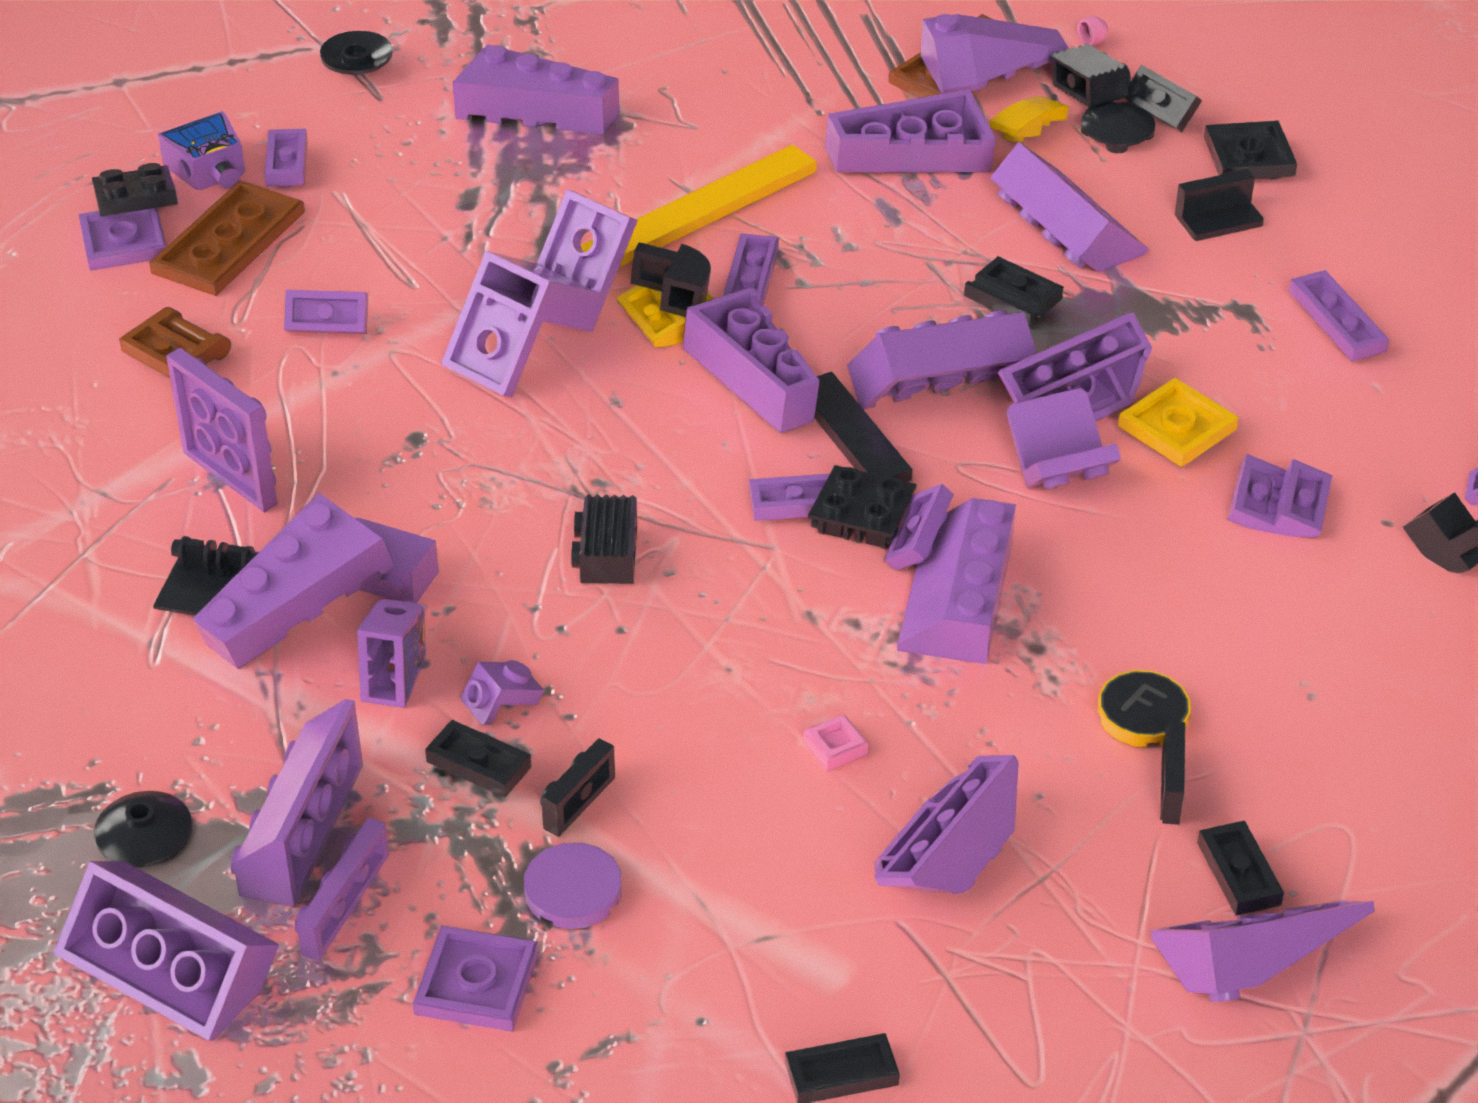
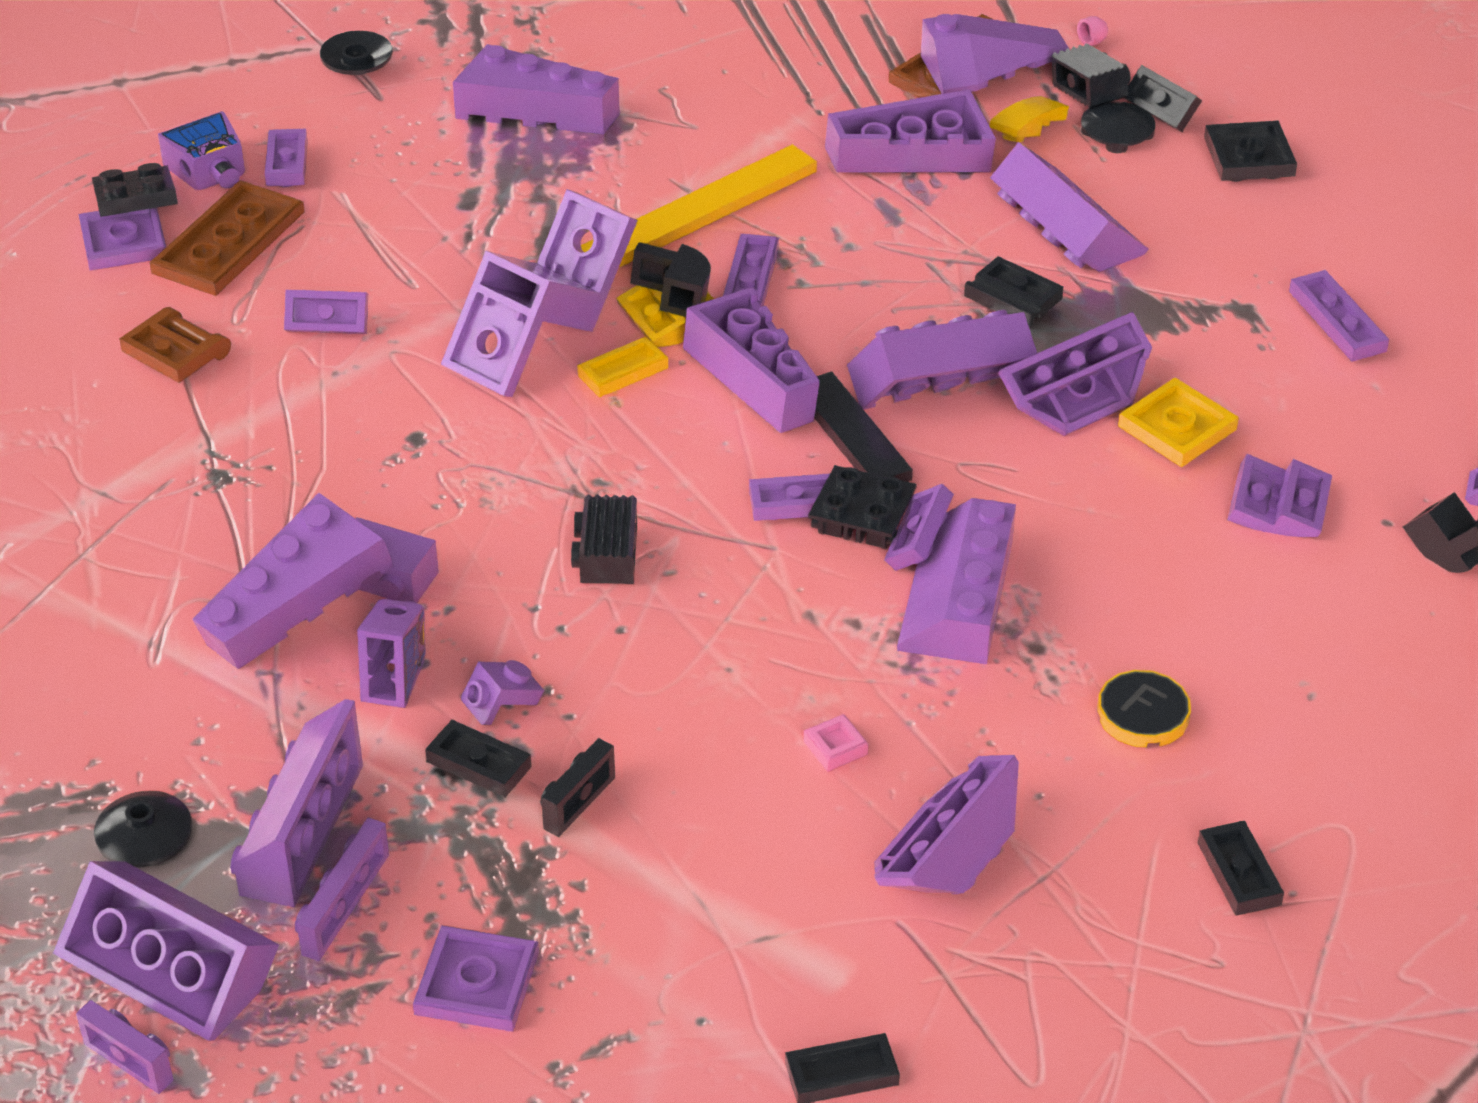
(124, 1046): none -> medium lavender plate
(200, 573): black hinge -> none
(222, 429): medium lavender plate -> none
(572, 885): medium lavender tile -> none
(622, 366): none -> yellow tile
(1059, 439): medium lavender bracket -> none
(1172, 773): black tile -> none
(1217, 205): black panel -> none
(1253, 949): medium lavender wedge -> none

